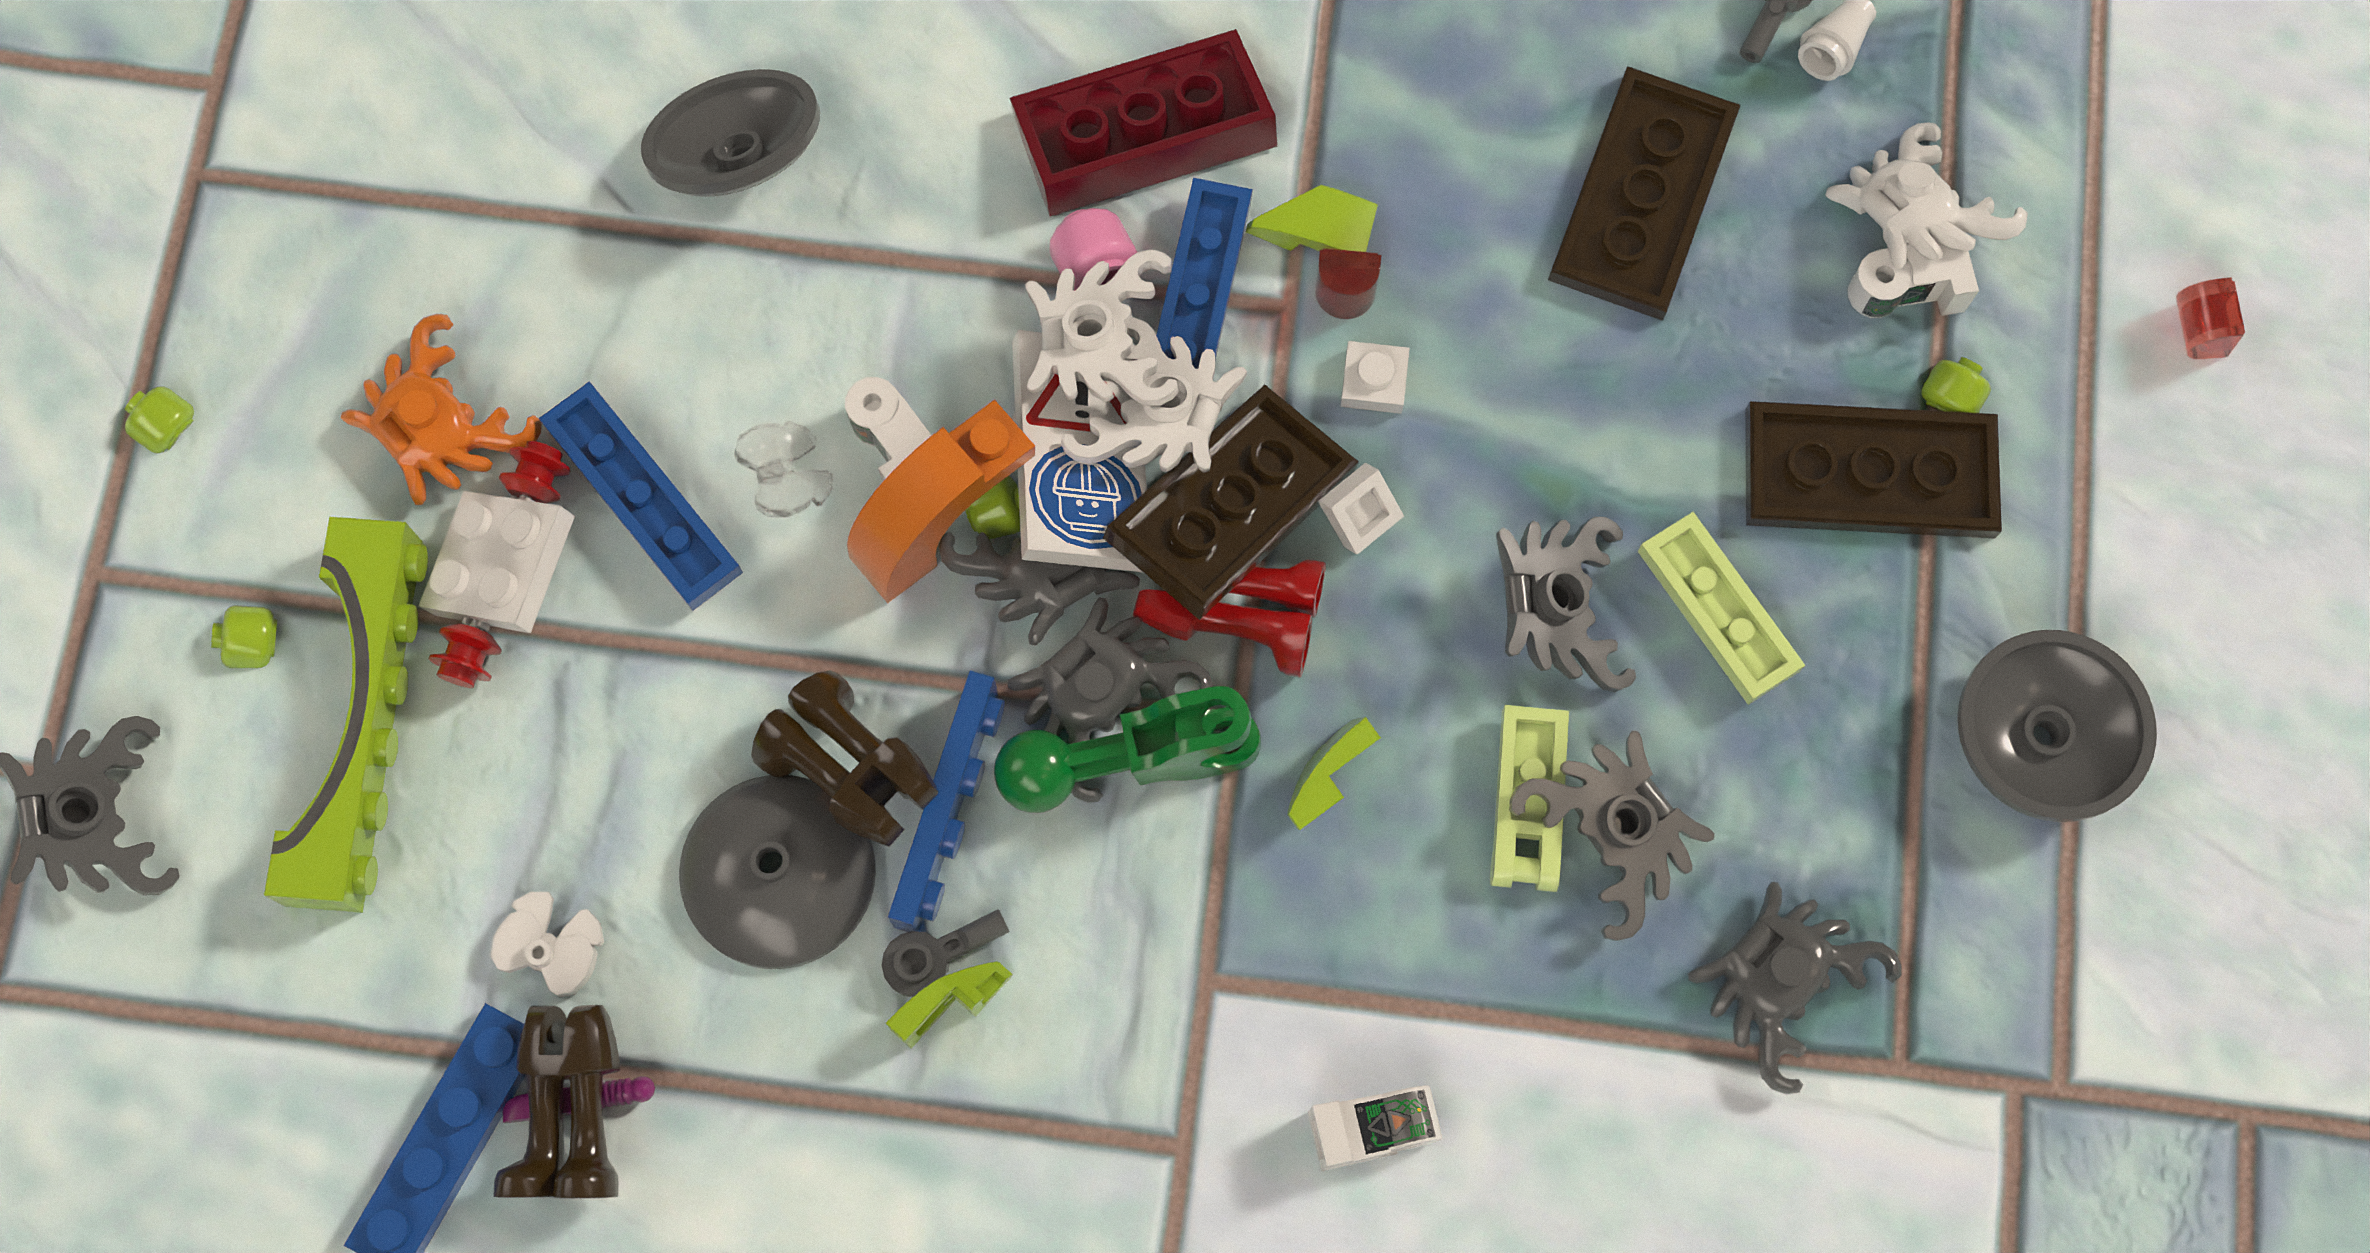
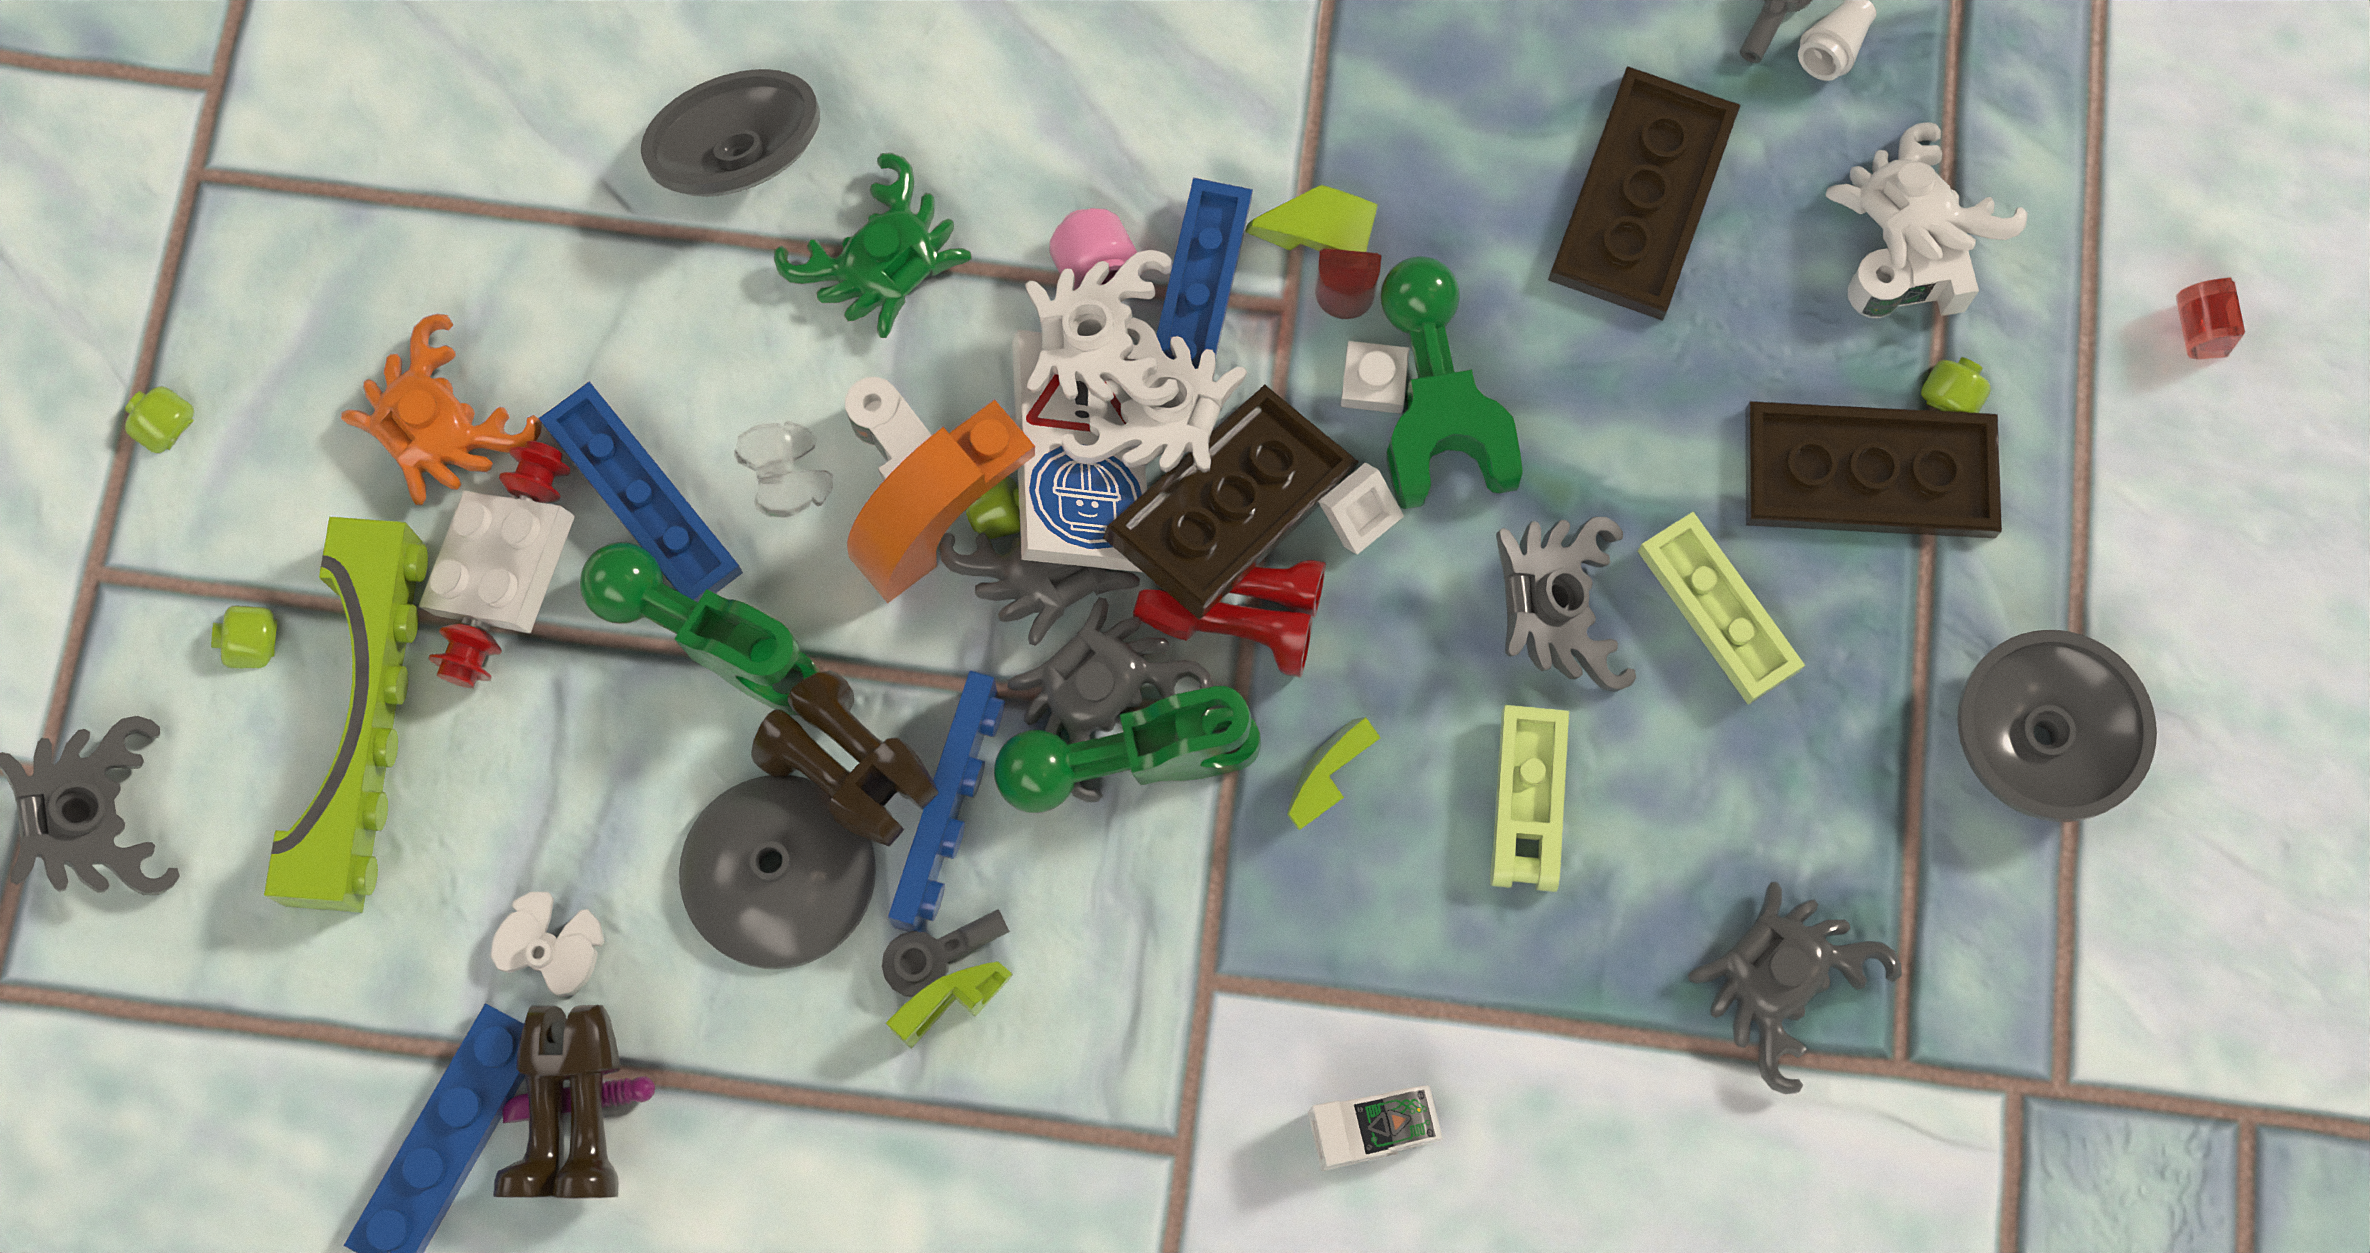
(721, 634): none -> green piece
(883, 256): none -> green animal
(1144, 122): dark red slope -> none
(1441, 404): none -> green piece
(1625, 823): dark grey animal -> none

